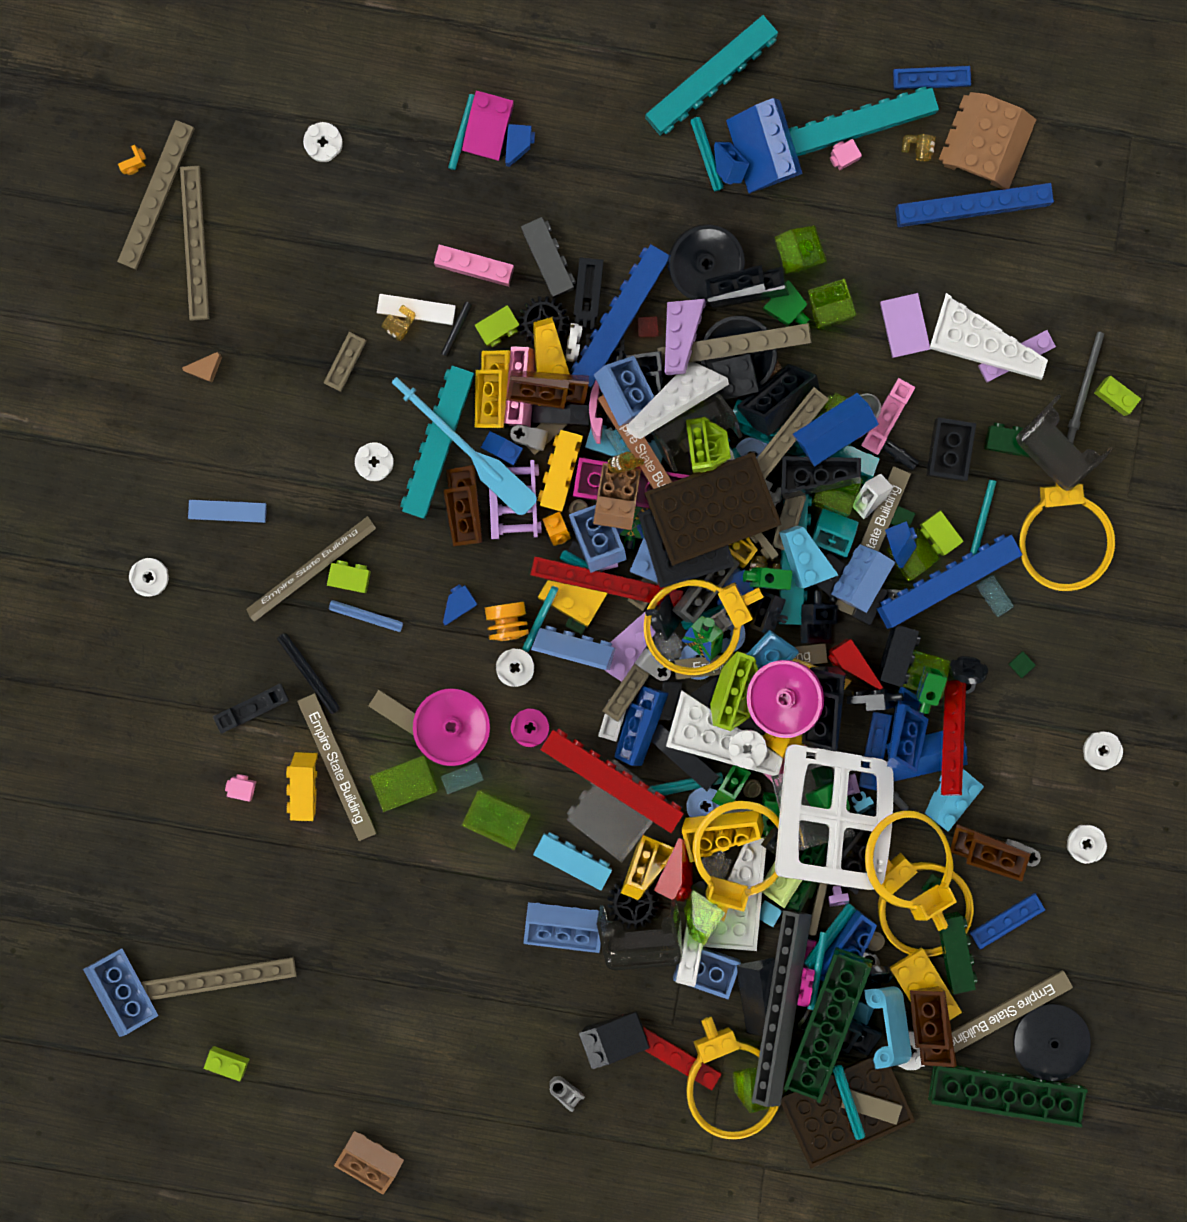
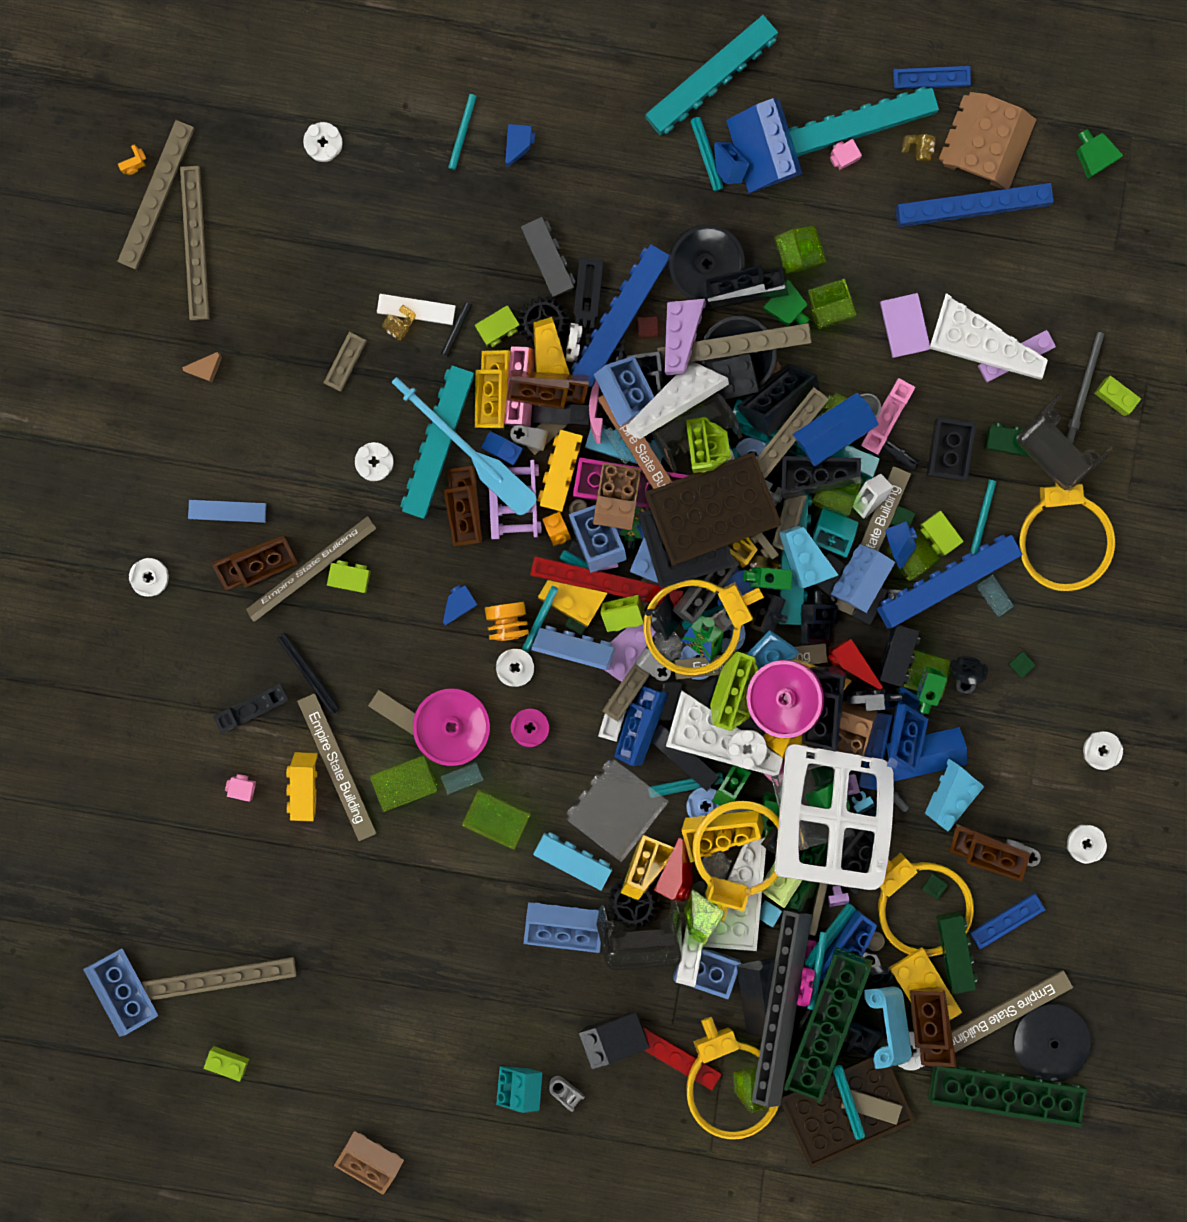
(255, 563): none -> reddish brown slope
(365, 616): medium blue axle -> none
(473, 265): bright pink brick -> none
(487, 125): dark pink slope -> none
(519, 1089): none -> teal slope
(611, 780): red brick -> none
(623, 613): none -> lime brick
(624, 462): clear yellow piece -> none
(751, 788): dark tan plate -> none
(855, 729): none -> medium nougat slope
(863, 1012): medium azure slope -> none
(931, 902): yellow brick -> none
(953, 738): red plate -> none
(1096, 153): none -> green torso

